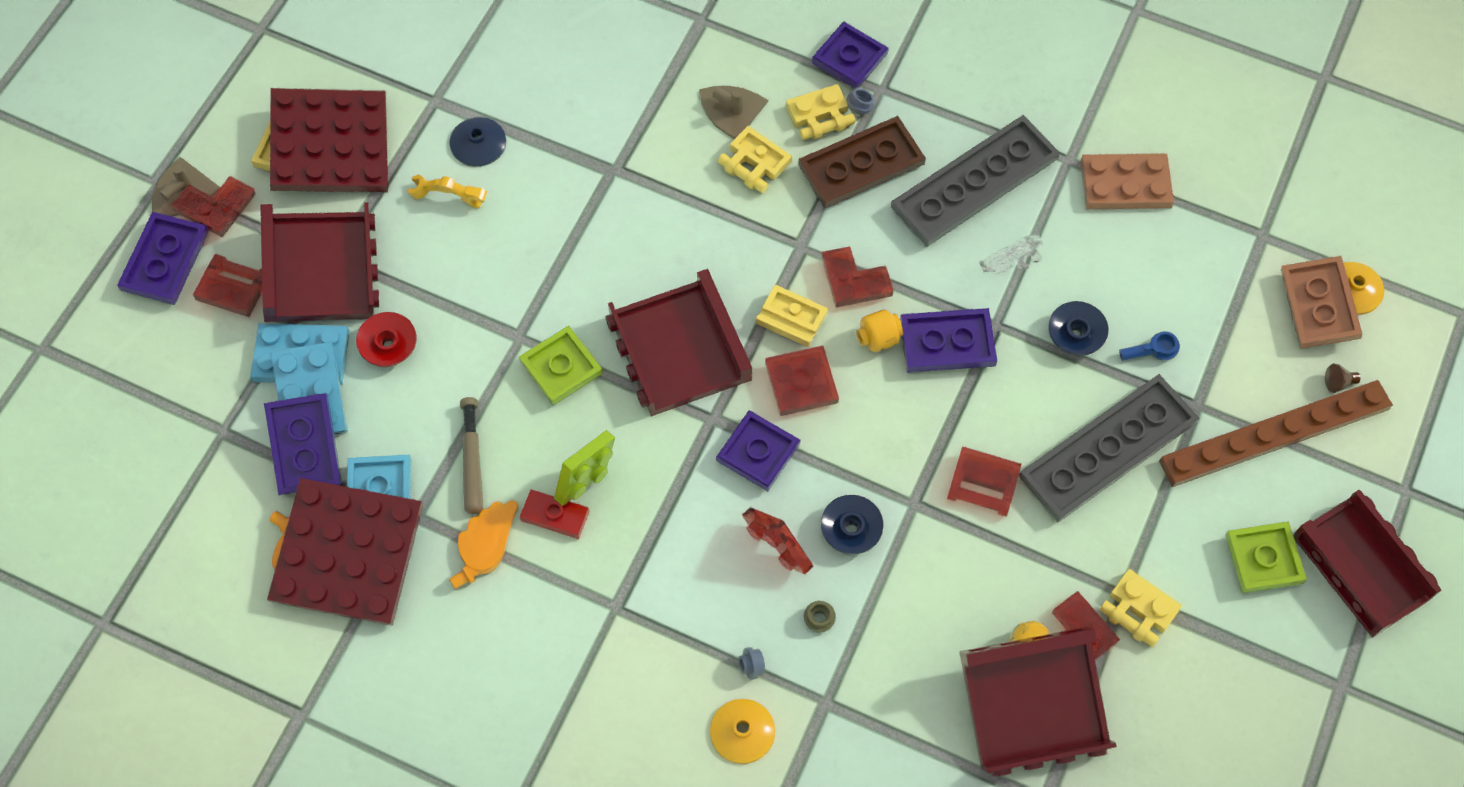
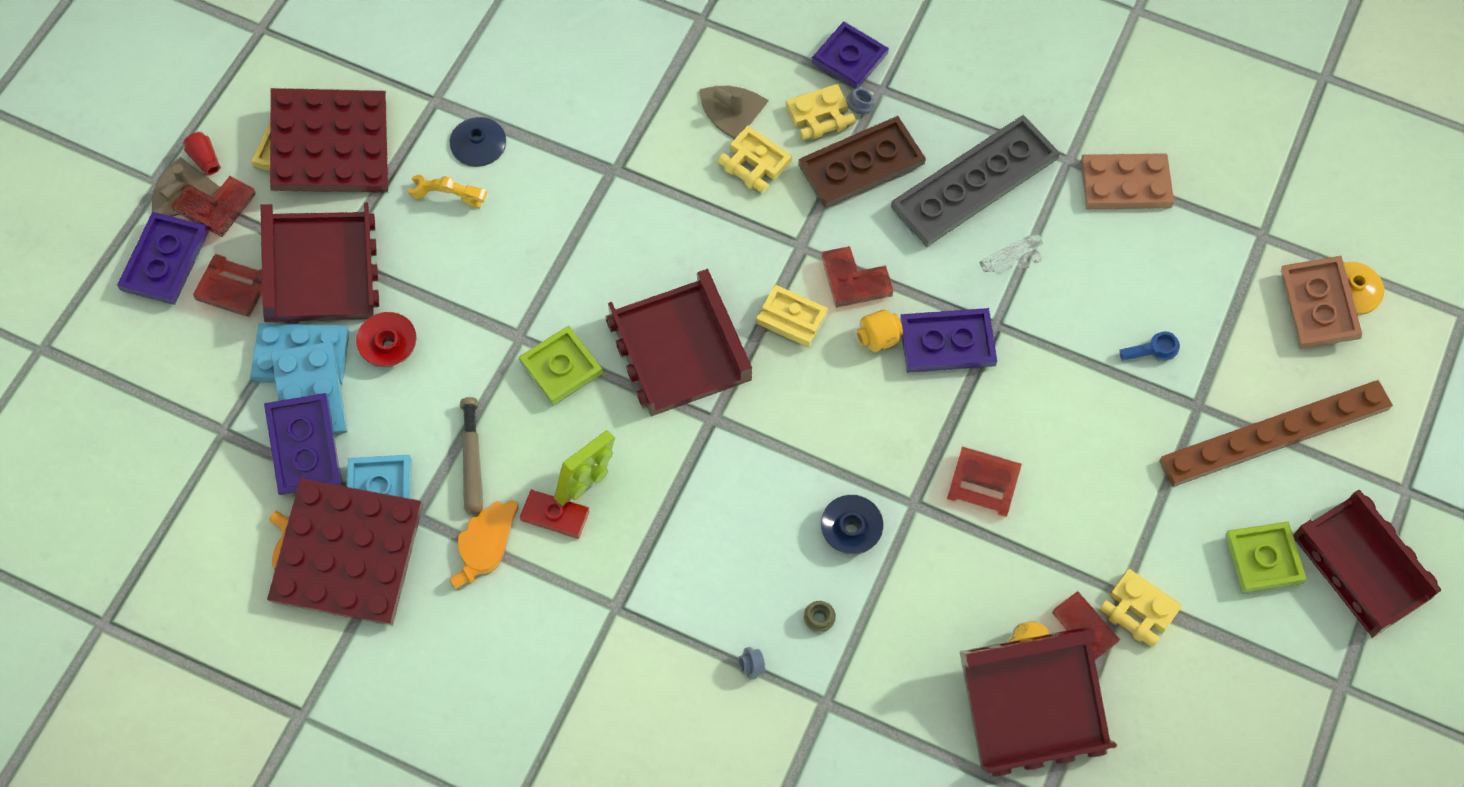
(201, 151): none -> red cone
(737, 746): yellow dish -> none
(758, 450): dark purple plate -> none
(777, 535): clear red plate -> none
(801, 380): clear red plate -> none
(1079, 317): dark blue dish -> none
(1108, 448): dark grey plate -> none
(1339, 378): reddish brown rock -> none

